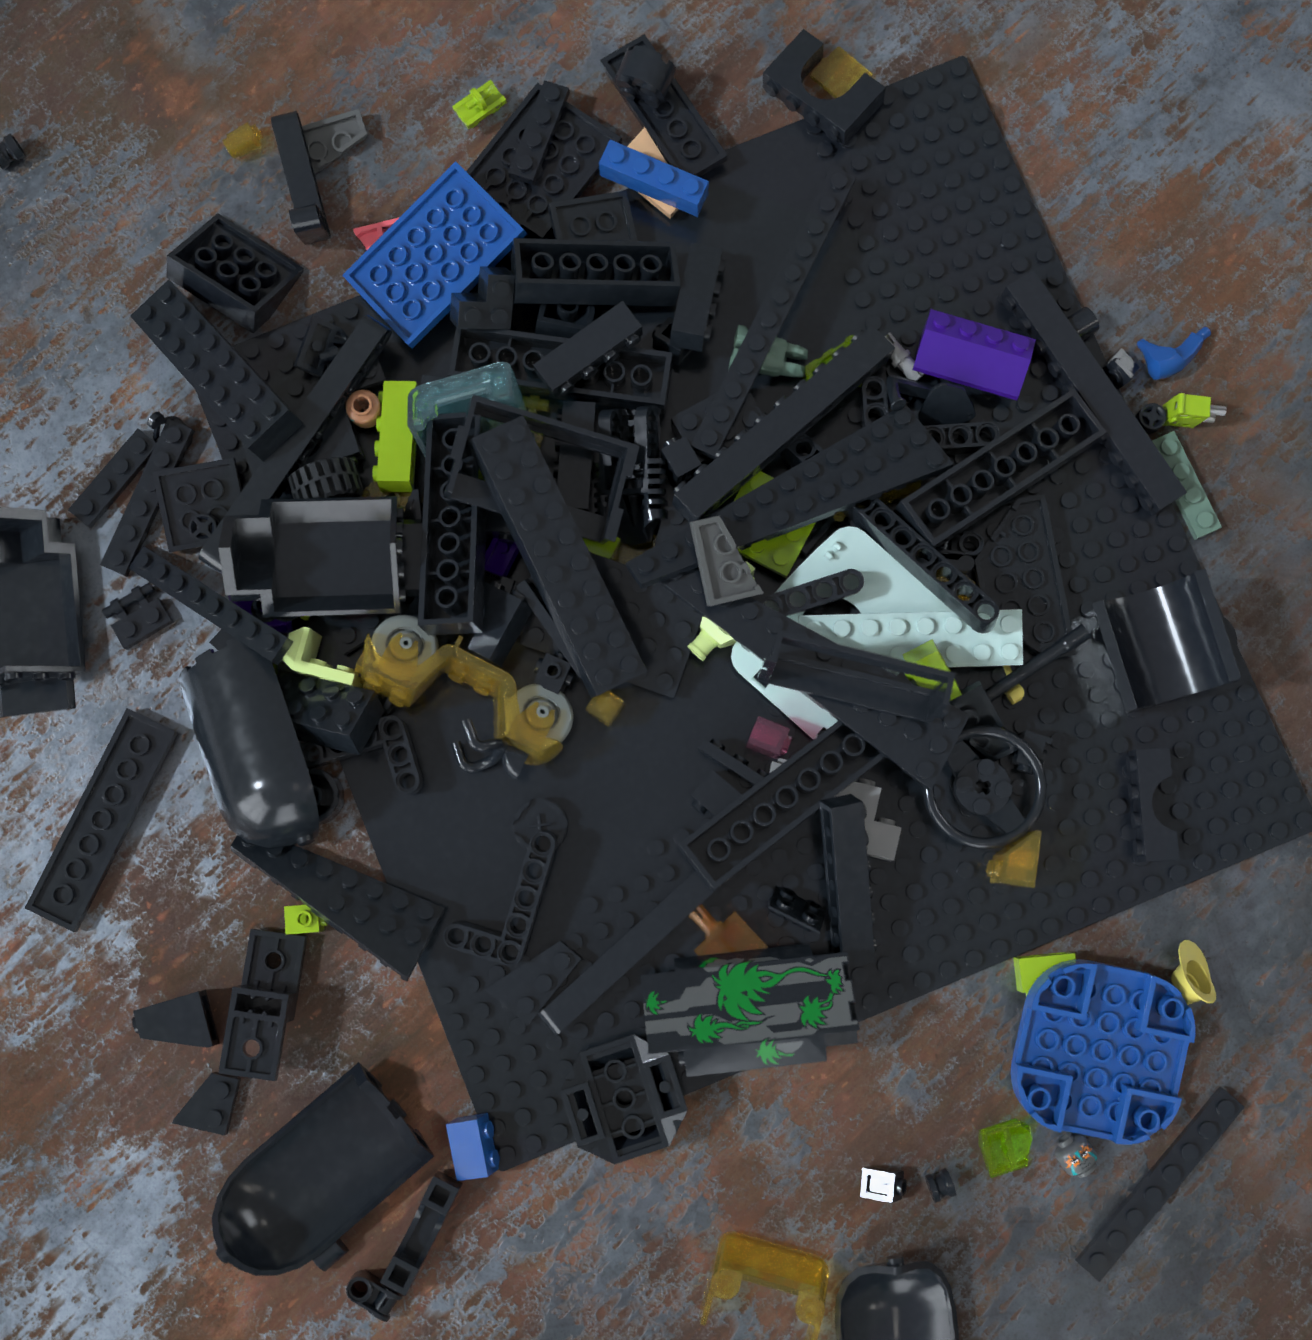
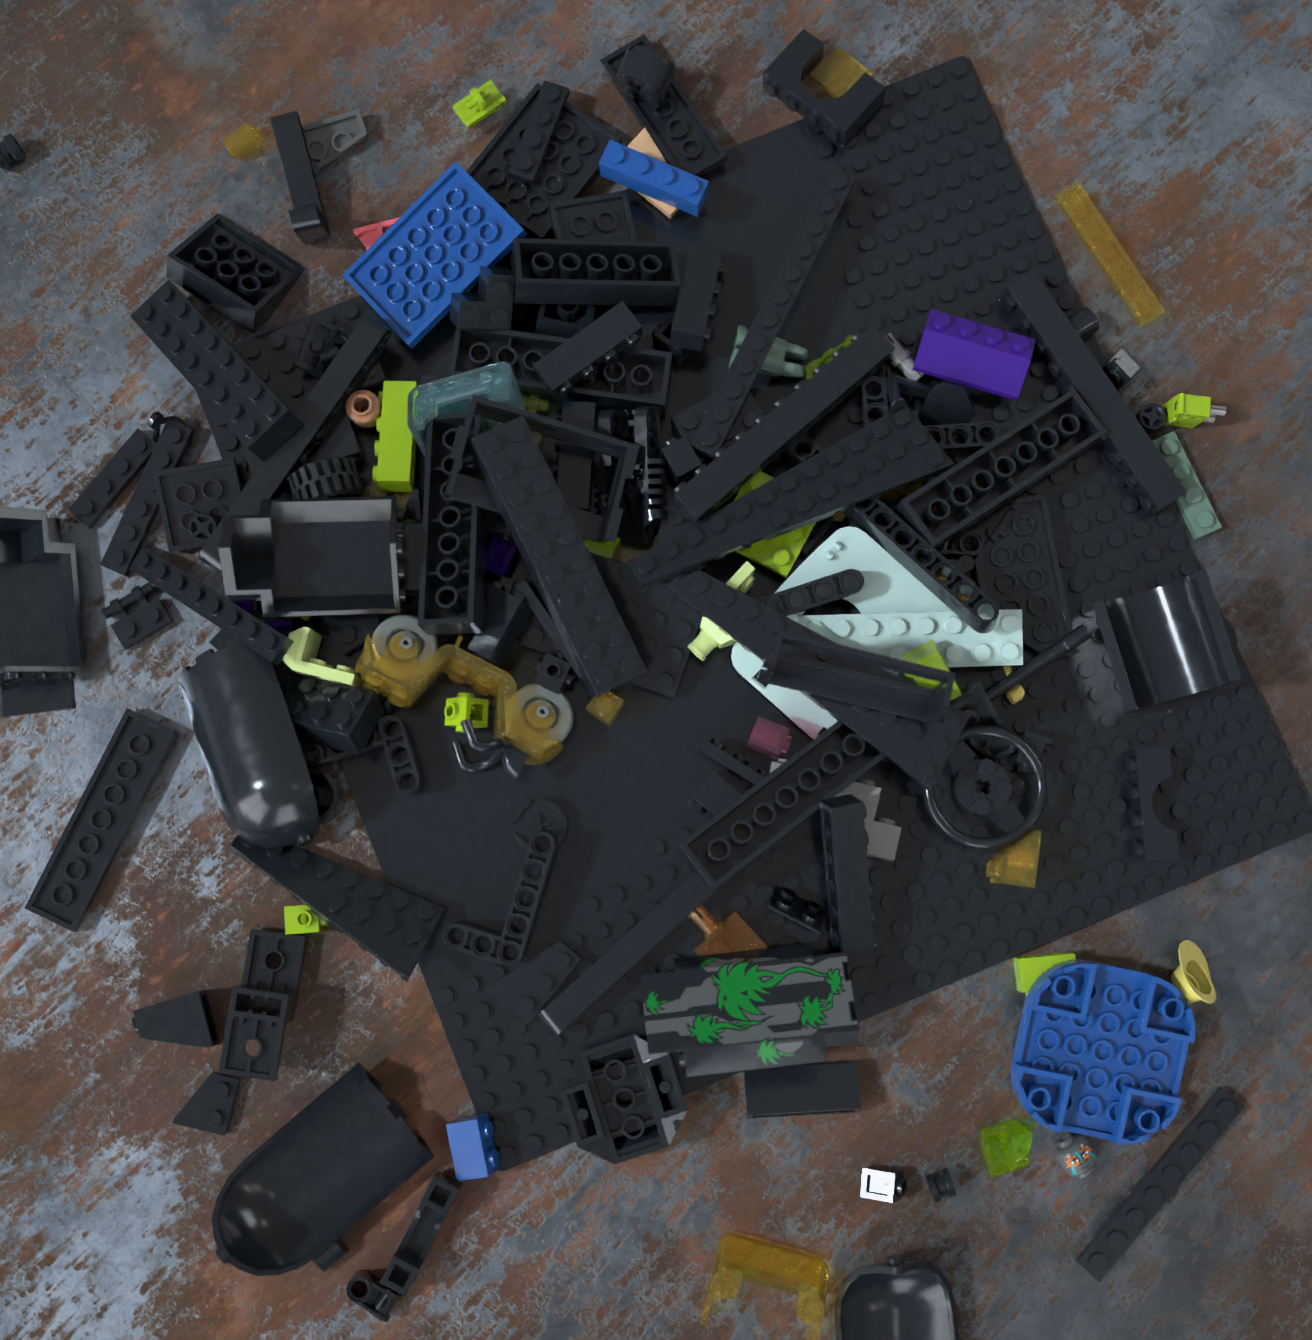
(464, 708): none -> lime brick
(720, 564): dark grey wing -> none
(802, 1090): none -> black brick
(1109, 255): none -> clear yellow plate
(1166, 361): blue animal -> none

